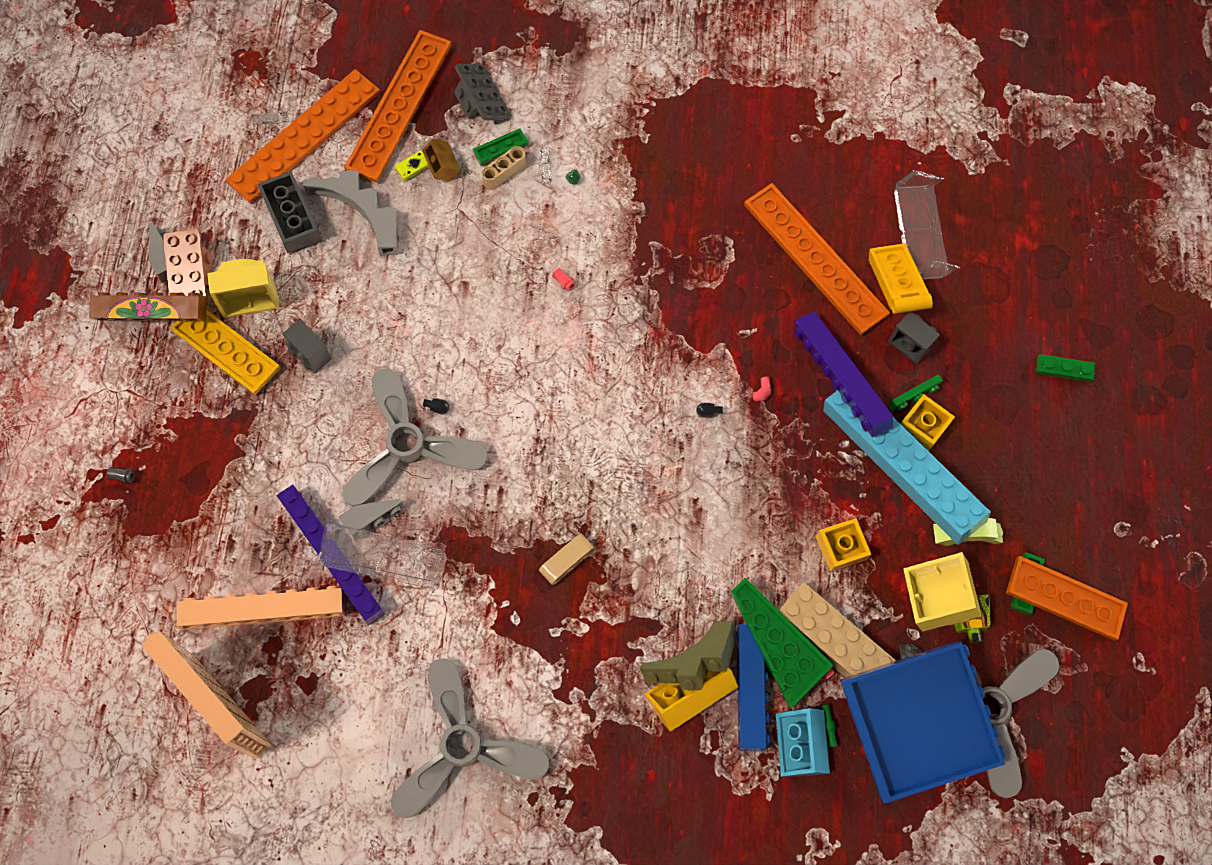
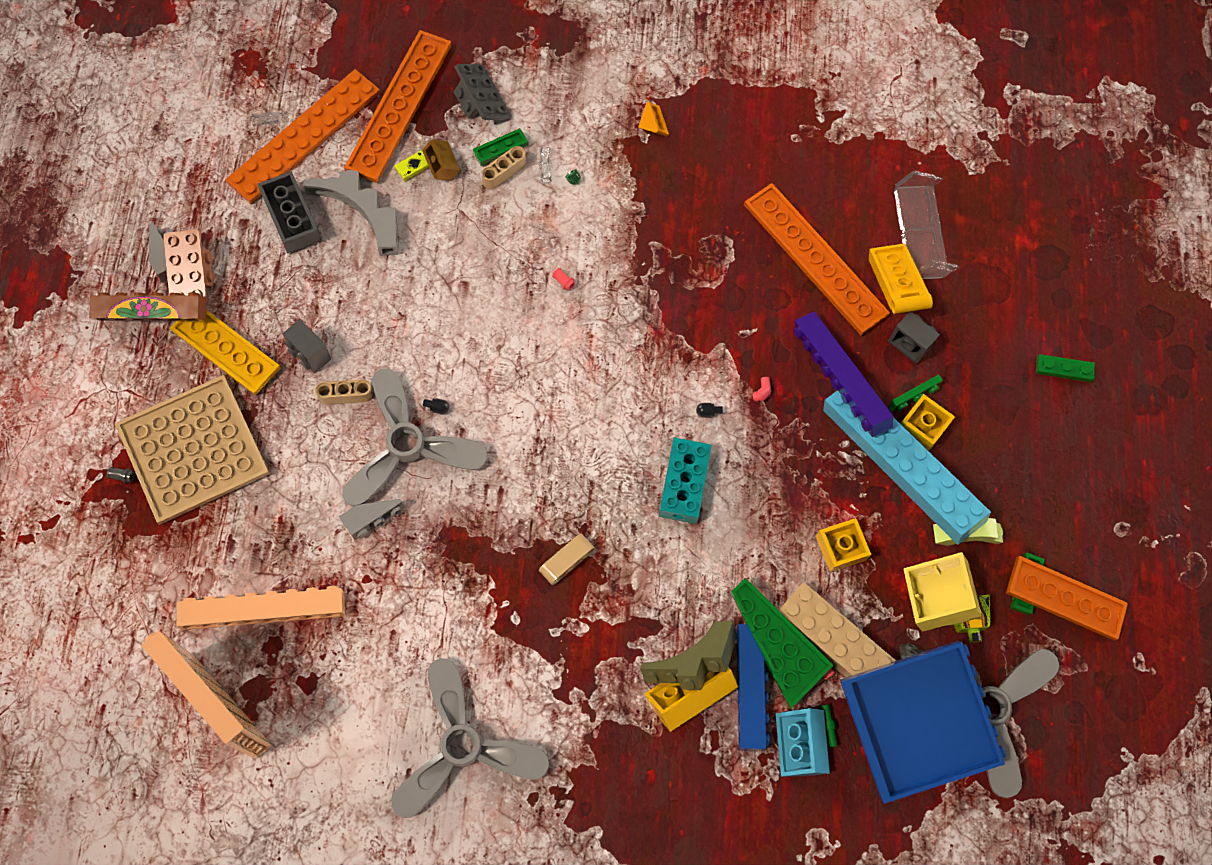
(191, 449): none -> tan plate
(243, 288): light yellow container -> none
(314, 531): dark purple brick -> none
(337, 387): none -> tan beam
(382, 556): clear piece -> none
(653, 120): none -> light orange slope
(674, 487): none -> teal brick

